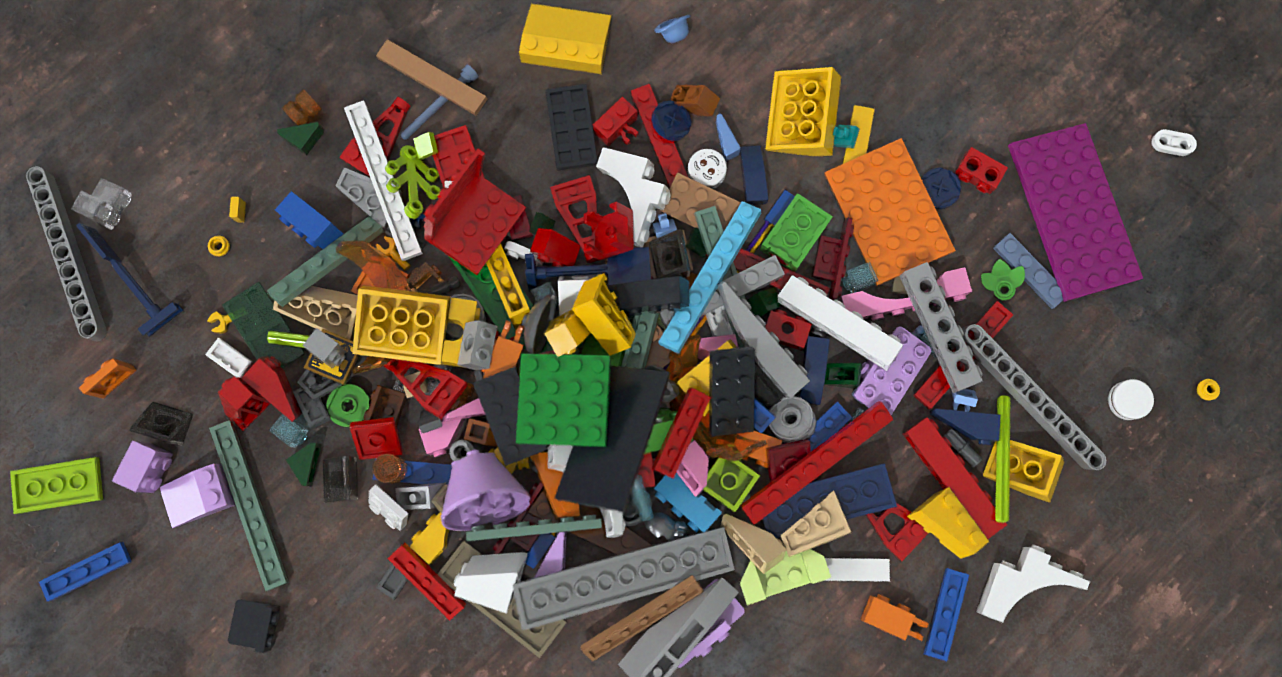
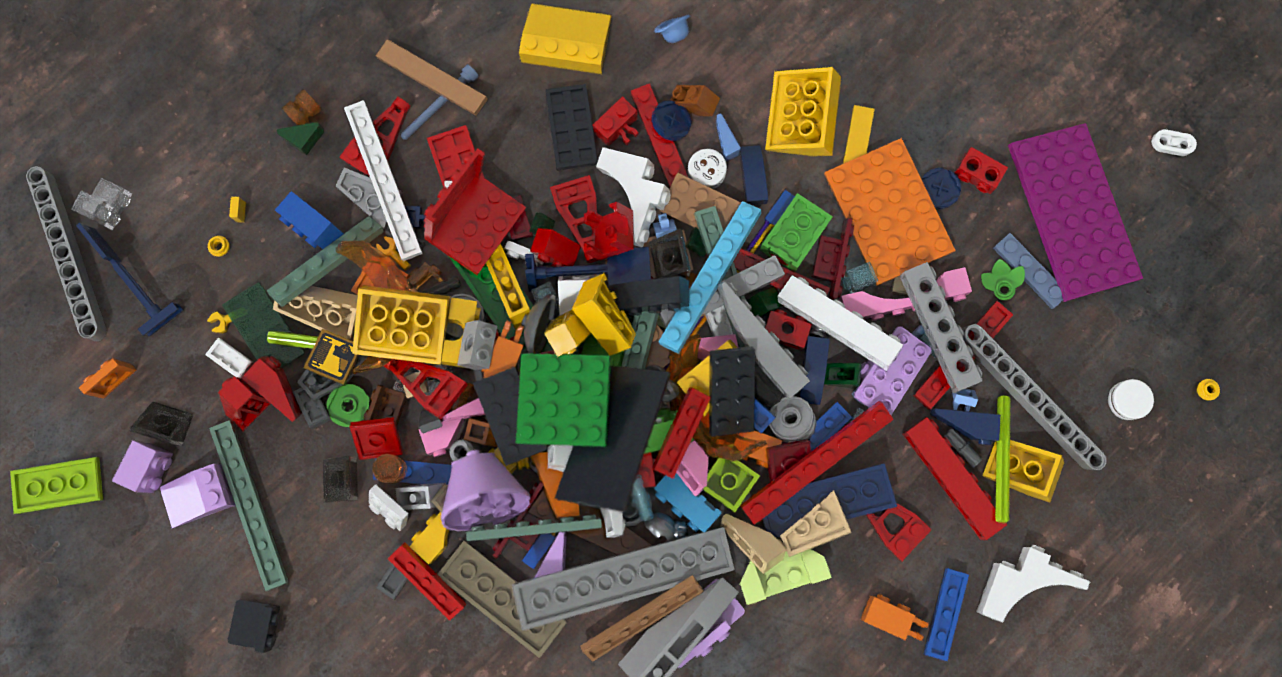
(85, 571): blue plate -> none
(289, 432): clear light blue brick -> none
(305, 463): dark green slope -> none
(325, 348): light grey brick -> none
(409, 158): lime plant -> none
(425, 145): tile -> none
(490, 579): white slope -> none
(845, 136): teal tile -> none
(858, 569): white tile -> none
(950, 523): yellow wedge -> none

